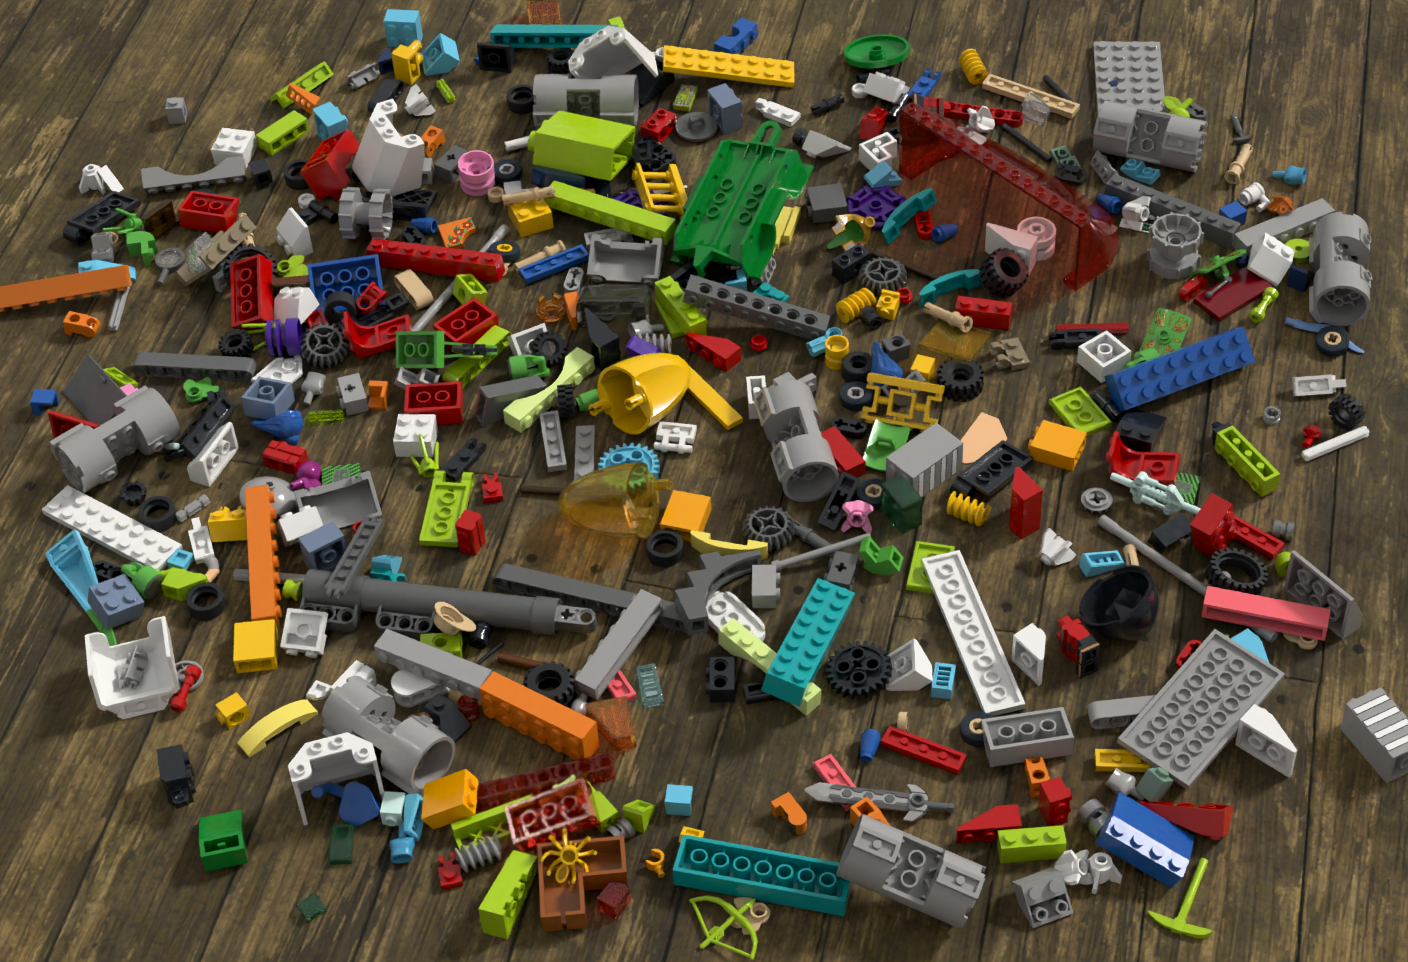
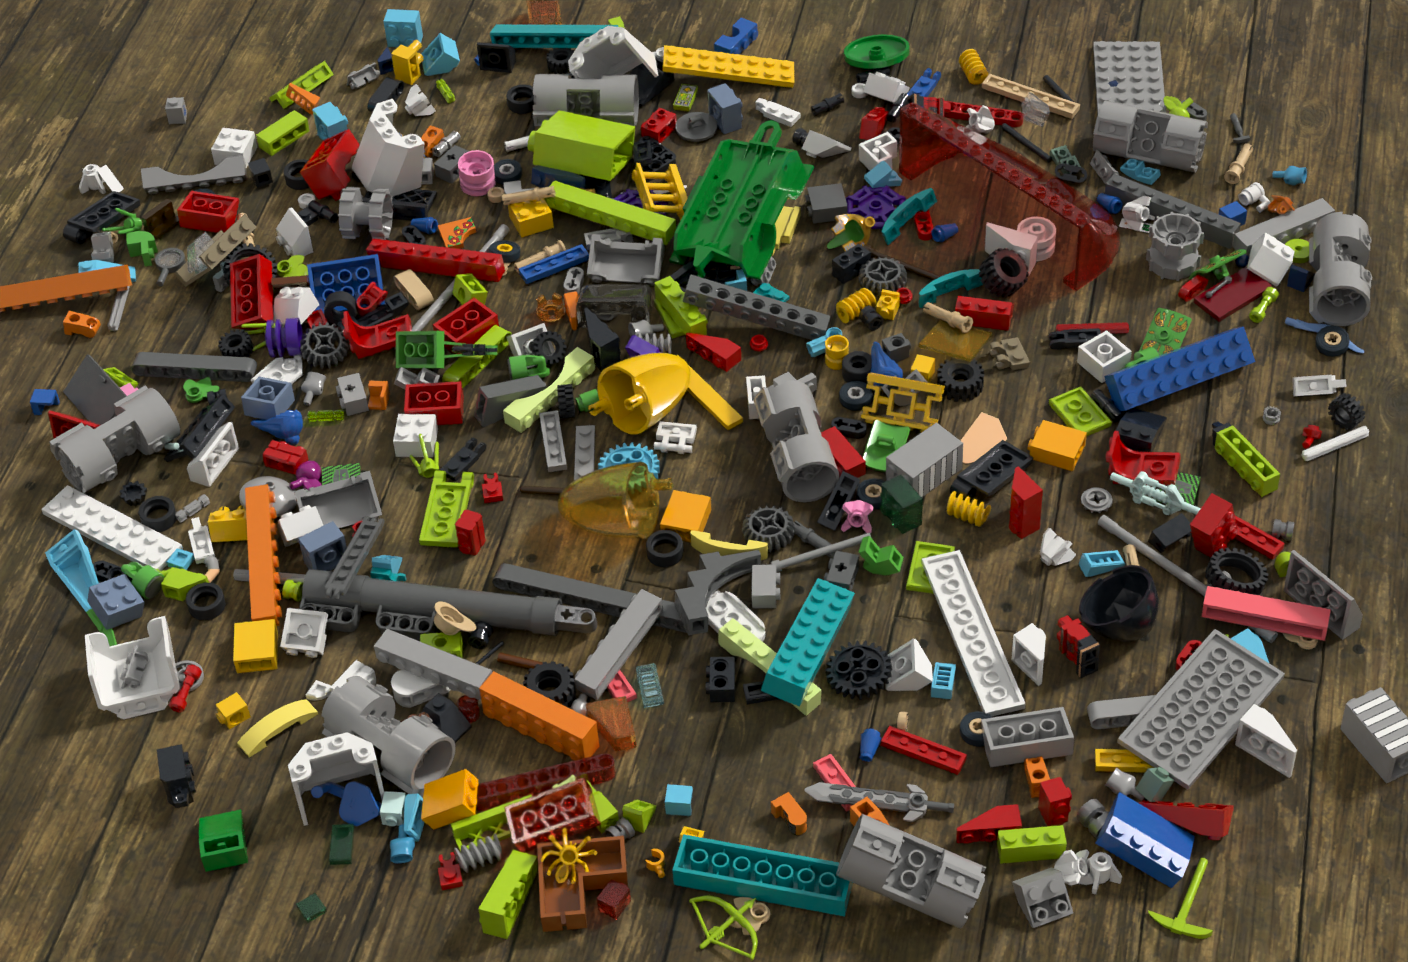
(446, 143): none -> light grey pin

